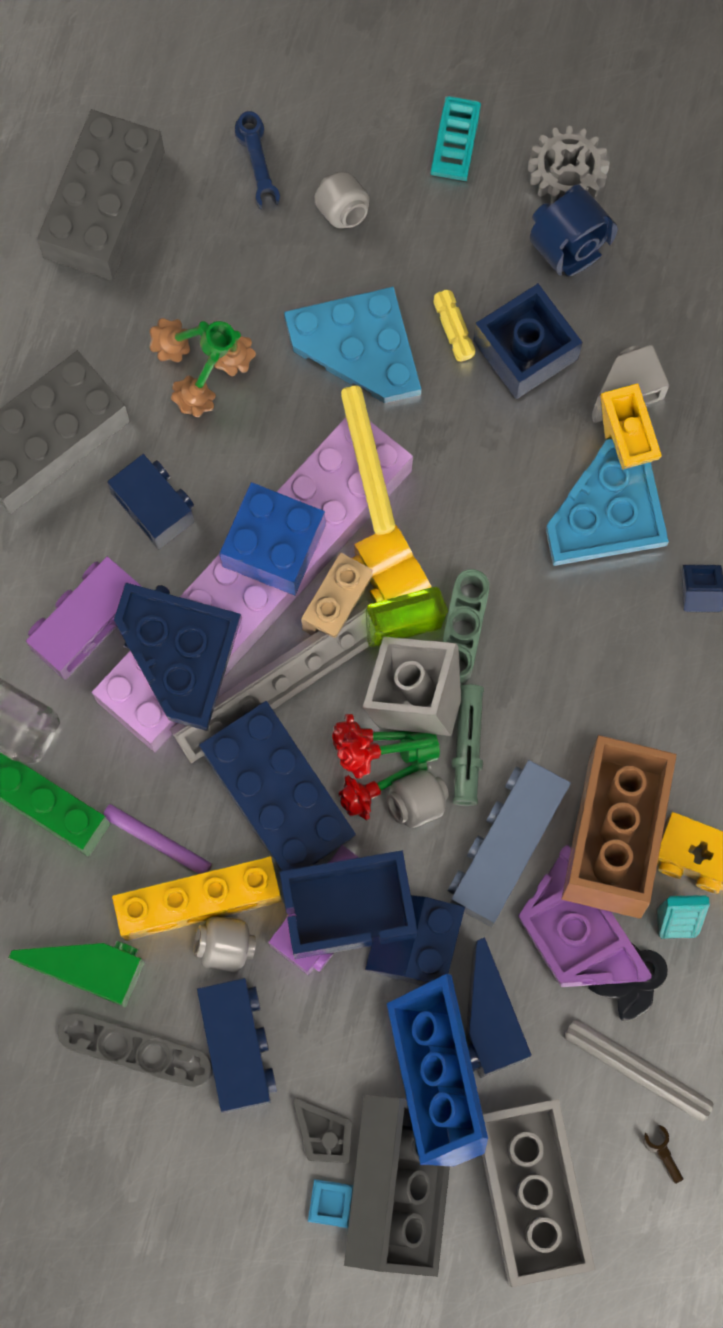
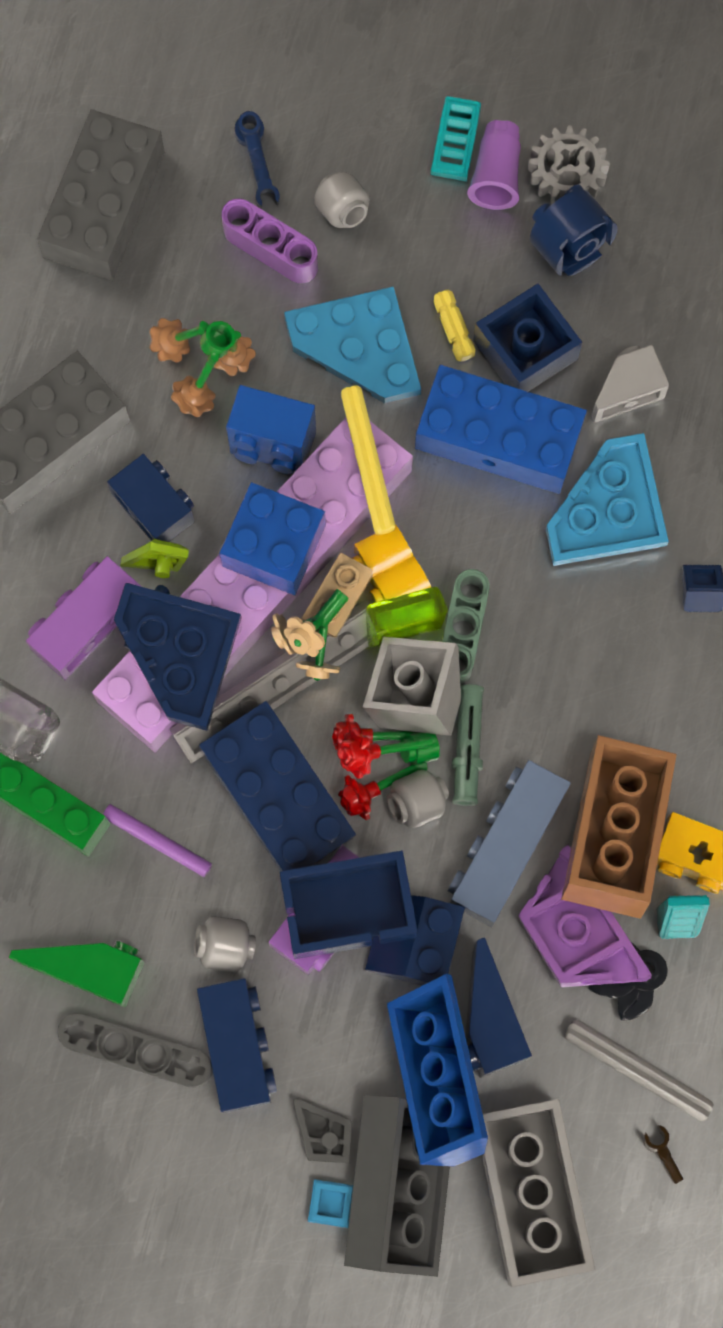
(158, 556): none -> lime piece
(196, 898): yellow brick -> none
(262, 226): none -> medium lavender beam
(271, 429): none -> blue brick
(302, 638): none -> tan plant
(497, 167): none -> medium lavender plant
(499, 429): none -> blue brick
(629, 426): yellow slope -> none

